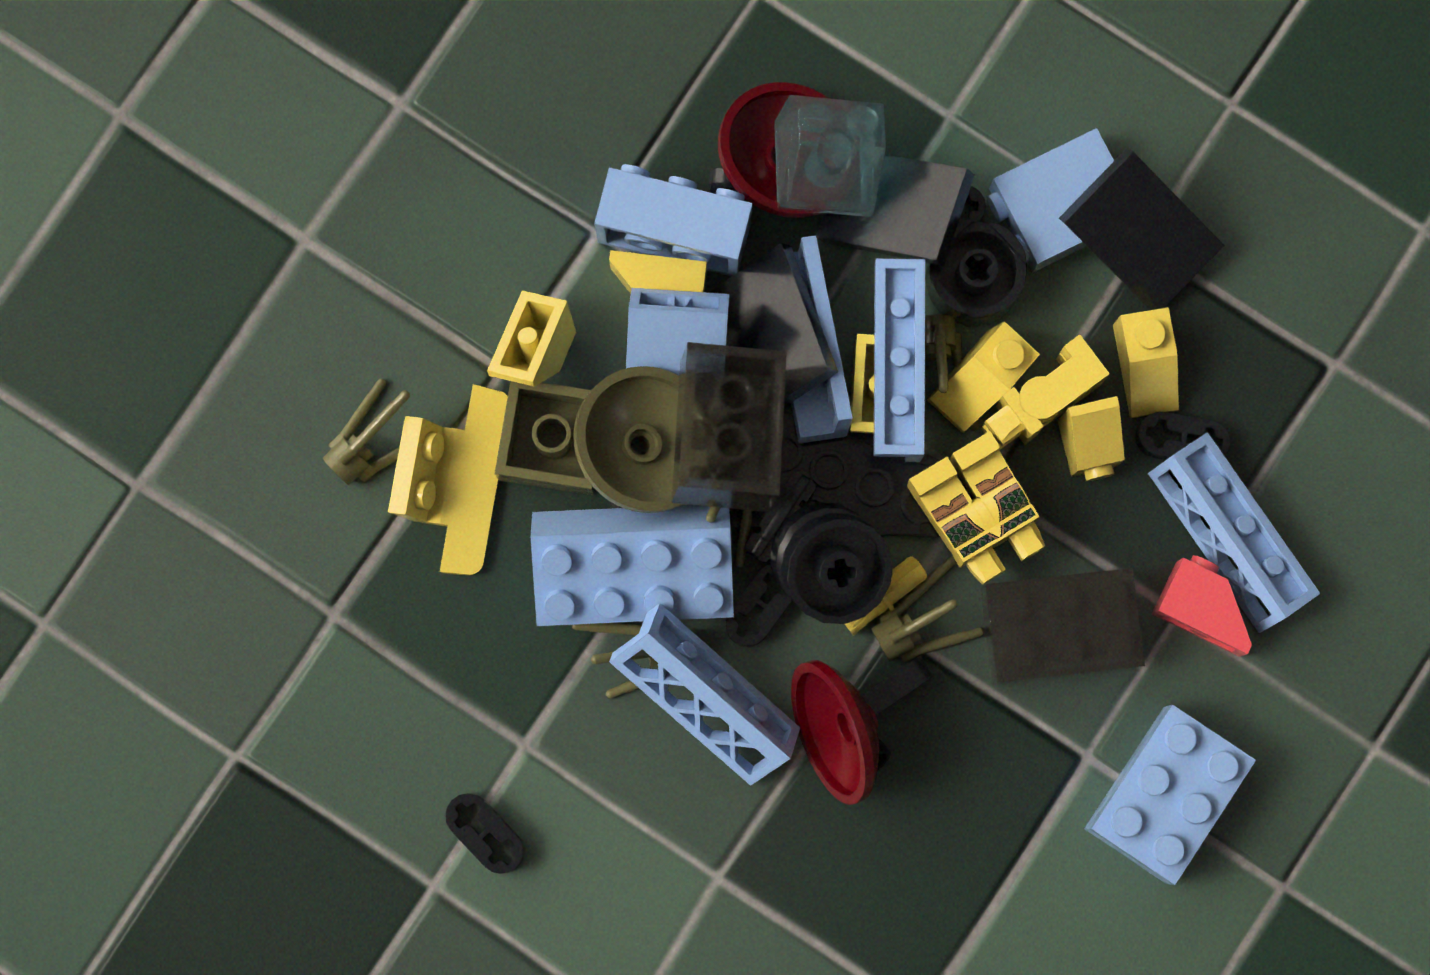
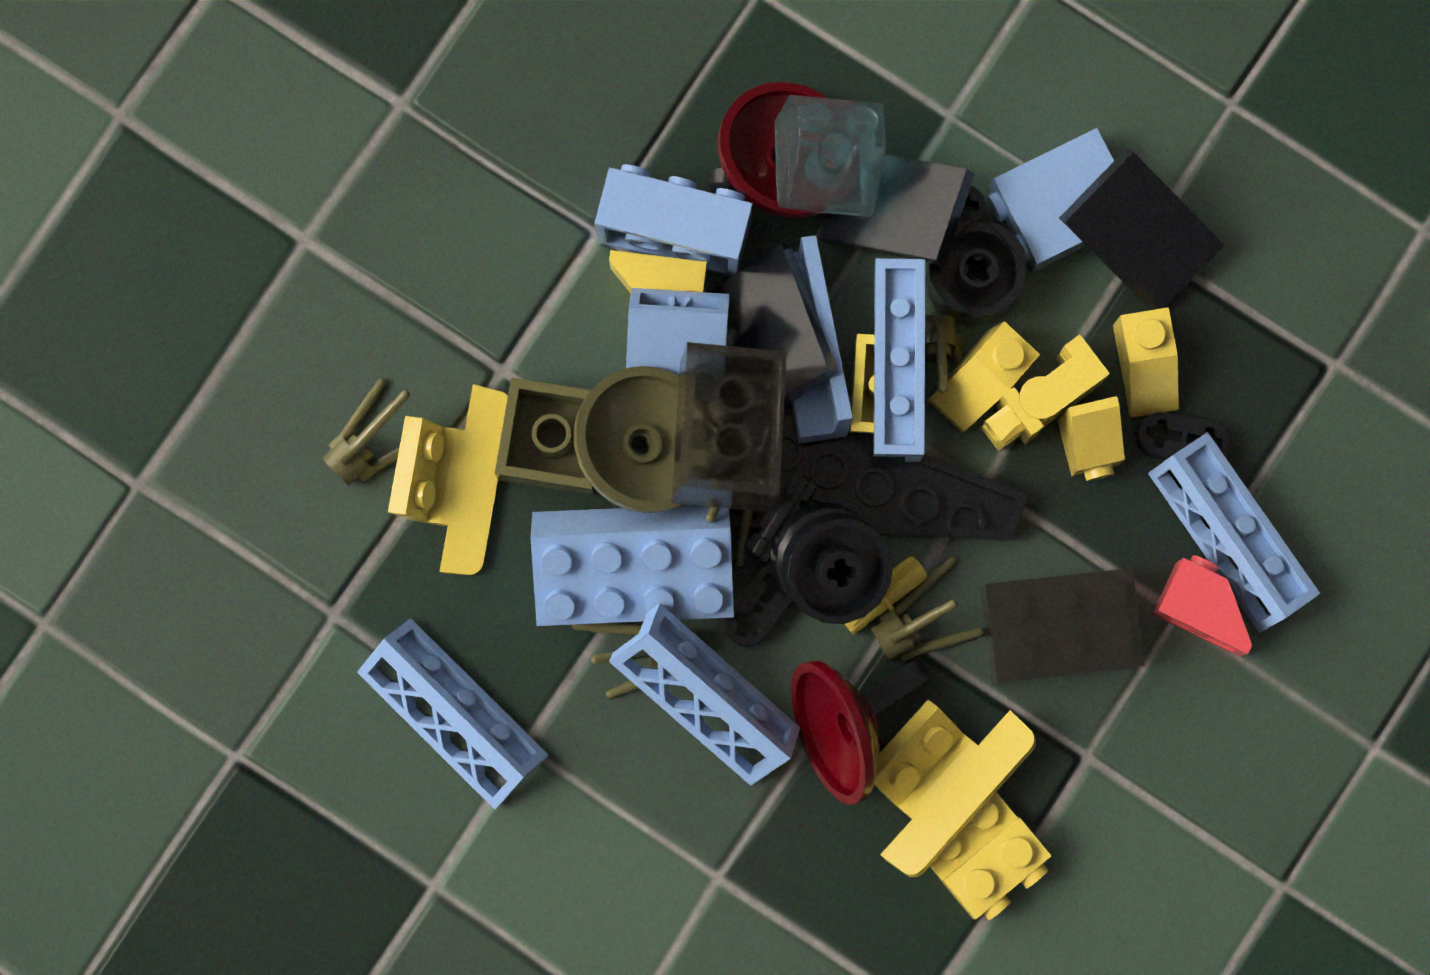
(456, 706): none -> light blue fence
(475, 842): black beam -> none
(534, 340): light yellow slope -> none
(944, 780): none -> light yellow plate
(990, 860): none -> light yellow plate
(995, 514): light yellow hips -> none
(1170, 794): light blue brick -> none

